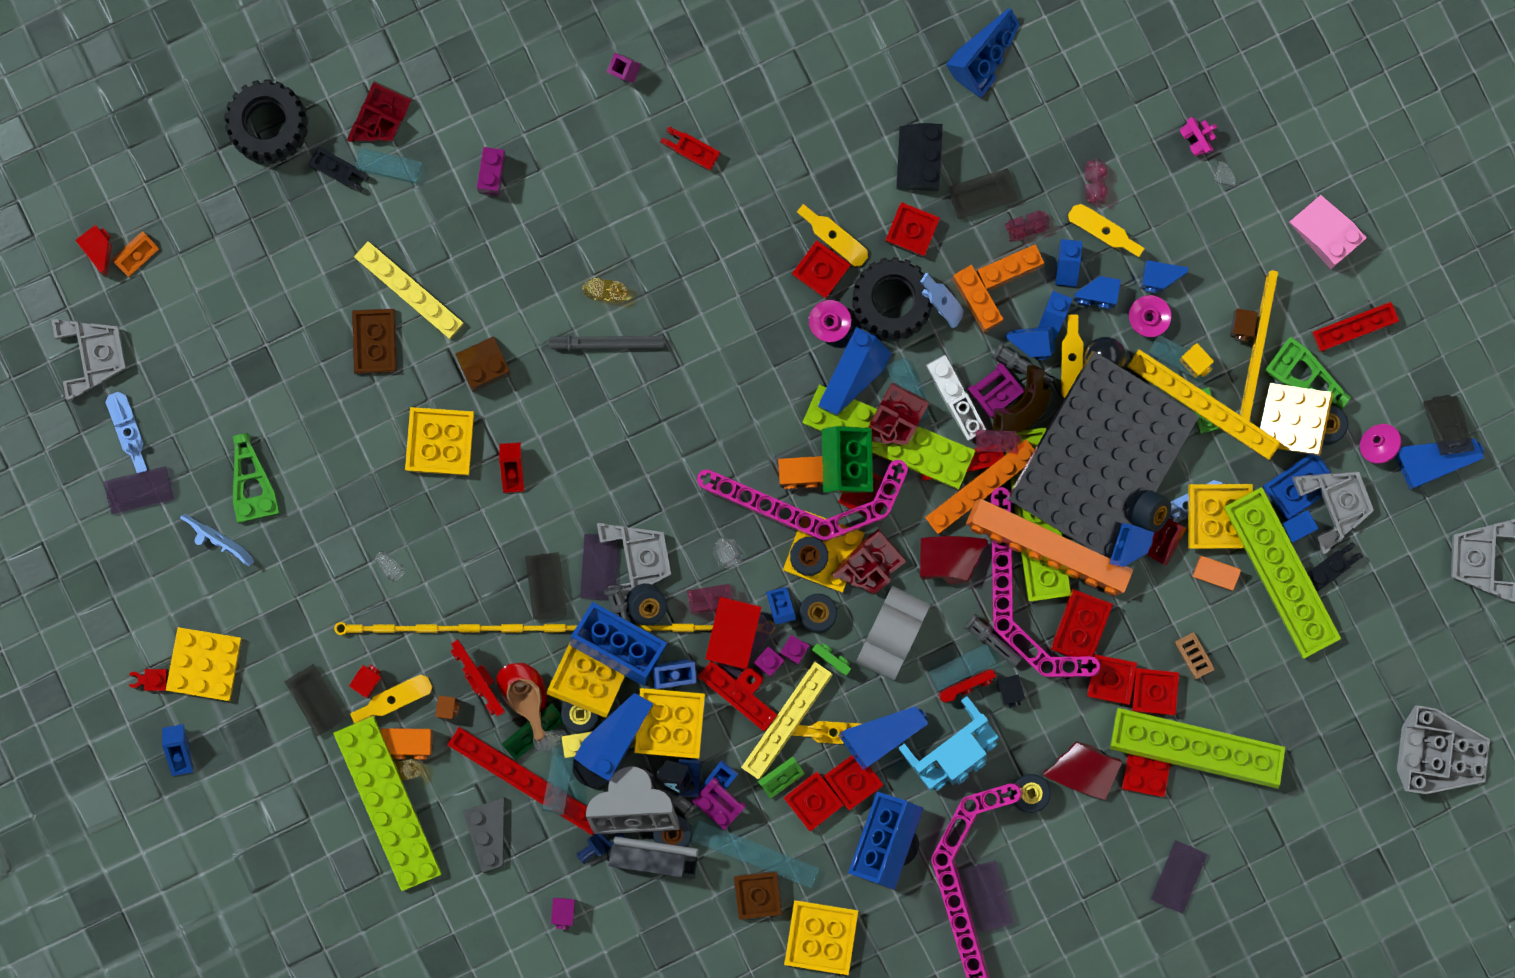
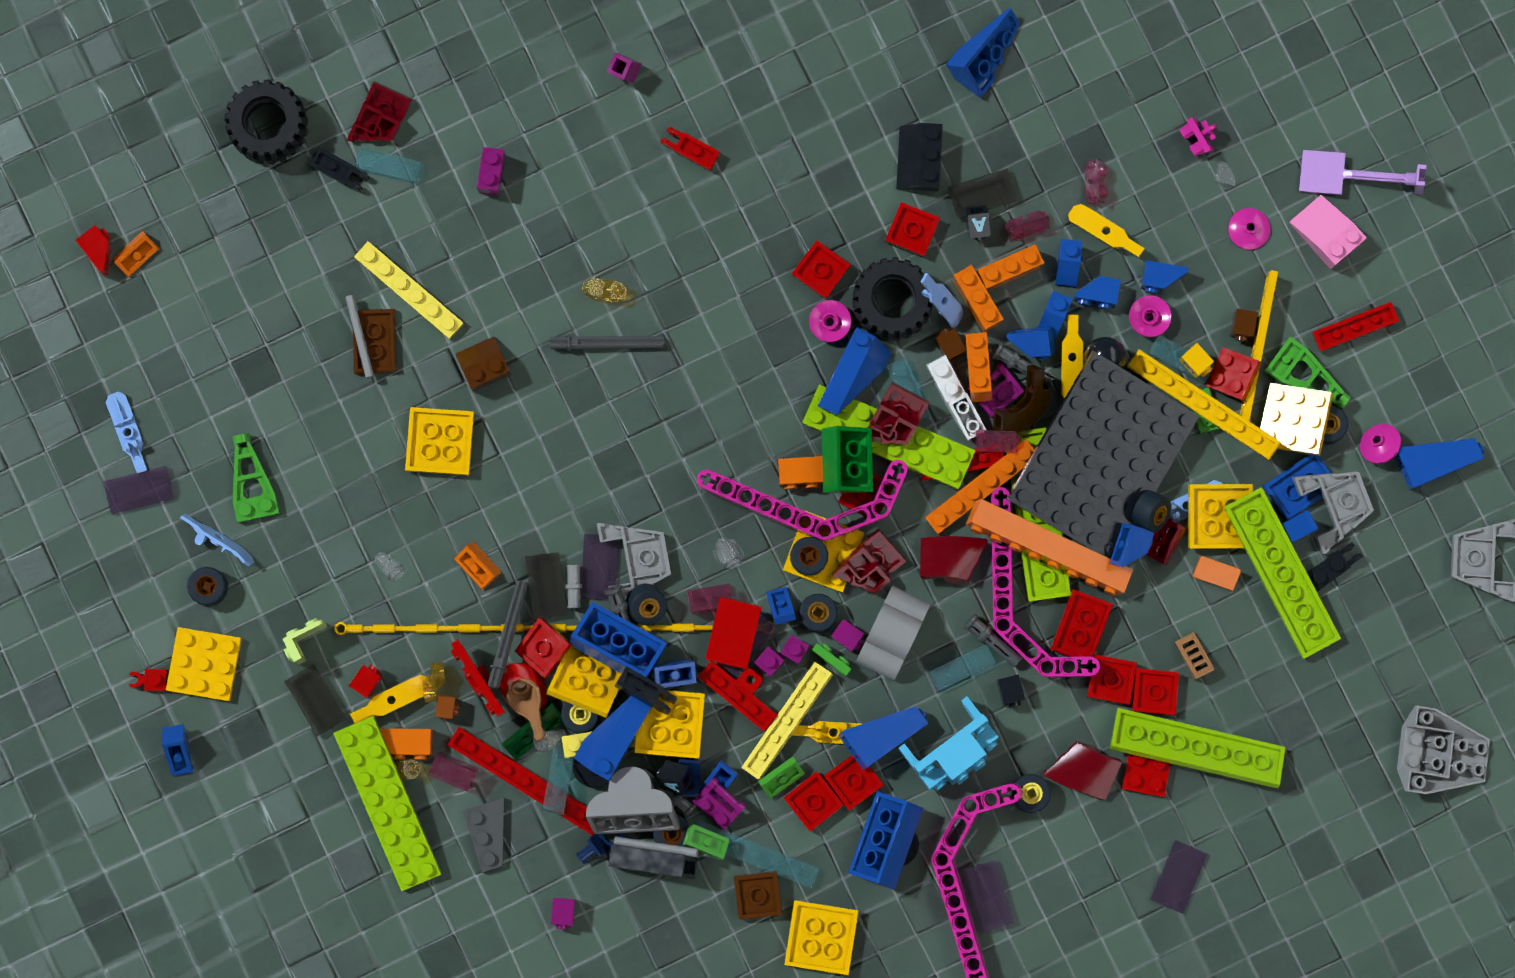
(99, 350): light grey wing -> none
(201, 583): none -> black wheel
(293, 649): none -> yellowish green bracket
(359, 336): none -> light grey bar
(434, 682): none -> clear yellow piece
(453, 771): none -> clear pink hinge
(477, 565): none -> orange slope
(500, 661): none -> dark grey axle
(511, 467): red slope -> none
(543, 647): none -> red plate
(573, 586): none -> light grey pin
(645, 690): none -> black hinge
(706, 841): none -> bright green plate
(842, 243): yellow piece -> none
(848, 636): none -> magenta brick
(950, 344): none -> reddish brown brick
(965, 686): red hinge -> none
(978, 222): none -> black brick
(979, 367): none -> orange brick
(1233, 374): none -> red plate
(1242, 236): none -> dark pink dish
(1325, 172): none -> lavender piece
(1448, 425): clear smoke piece -> none

